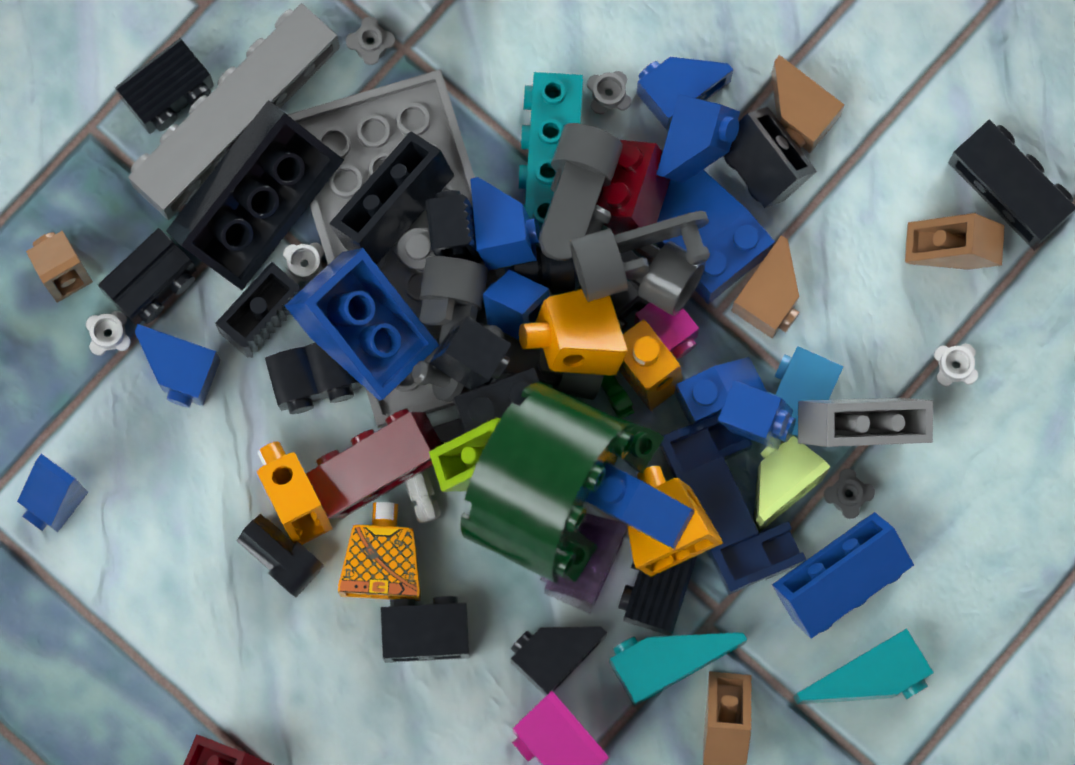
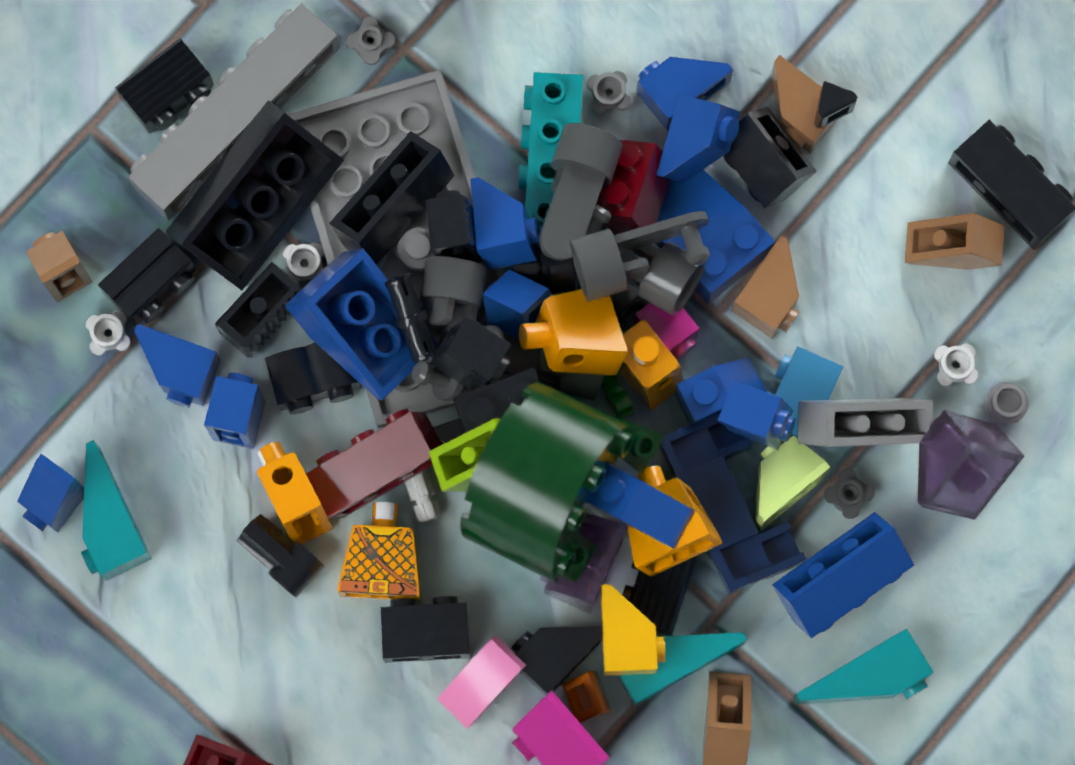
(108, 525): none -> teal slope
(235, 410): none -> blue brick
(411, 317): none -> black pin
(481, 681): none -> bright pink slope
(586, 696): none -> orange slope
(628, 637): none -> yellow slope
(833, 104): none -> black slope
(963, 464): none -> clear purple slope
(1007, 403): none -> light grey plate

